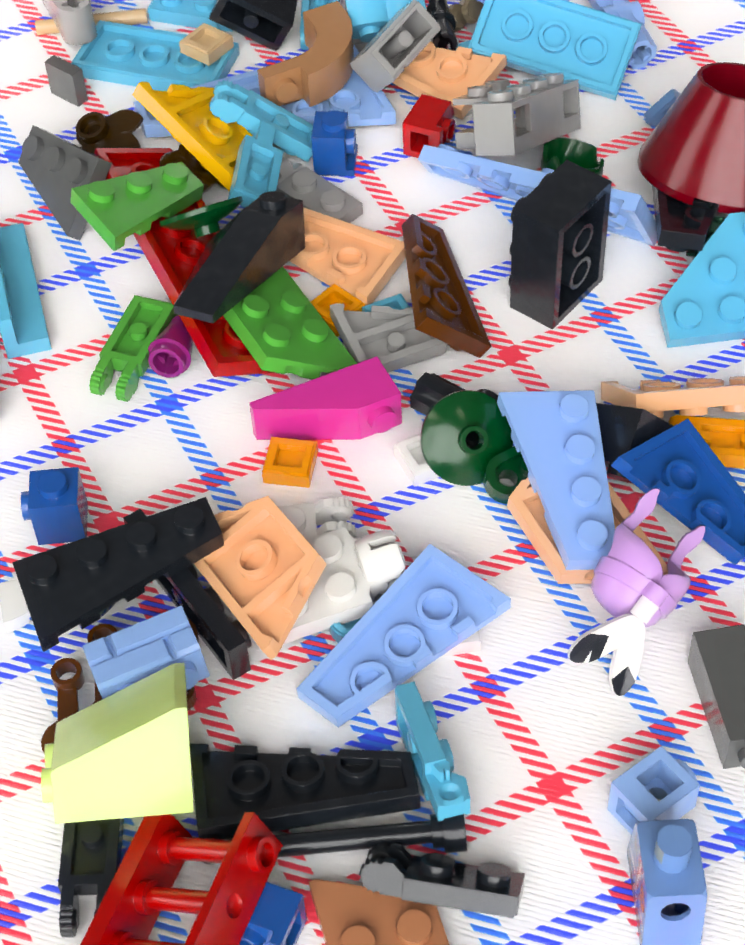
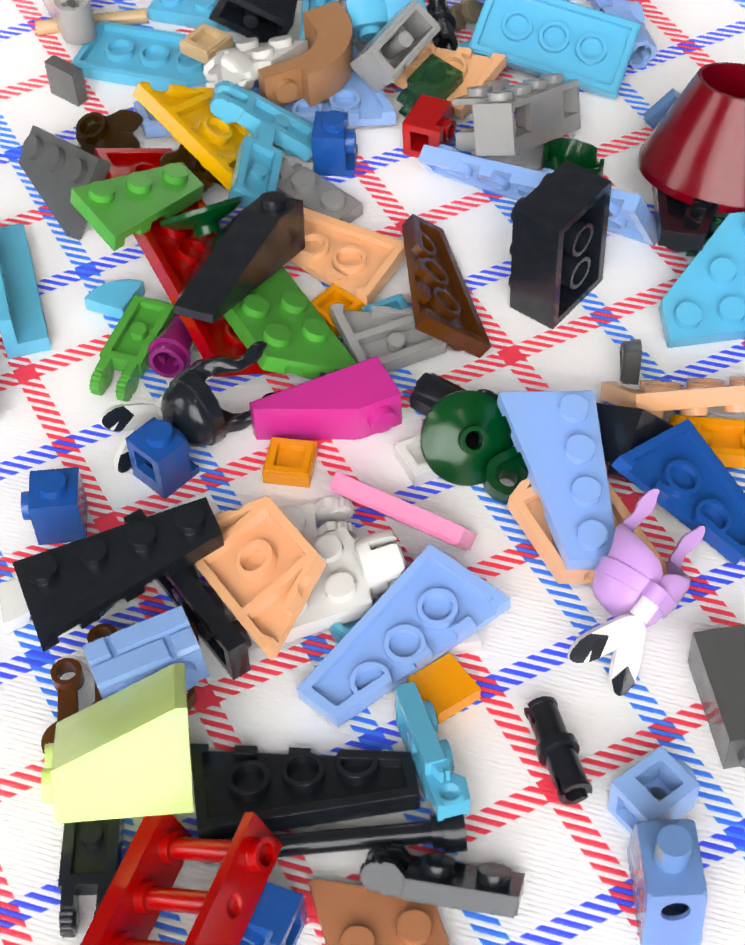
(114, 297): none -> medium azure tile
(160, 457): none -> blue brick
(186, 406): none -> black hair
(248, 56): none -> white plate
(403, 511): none -> bright pink tile
(431, 78): none -> clear green plate
(446, 686): none -> light orange tile
(558, 750): none -> black pin
(630, 361): none -> dark grey tile

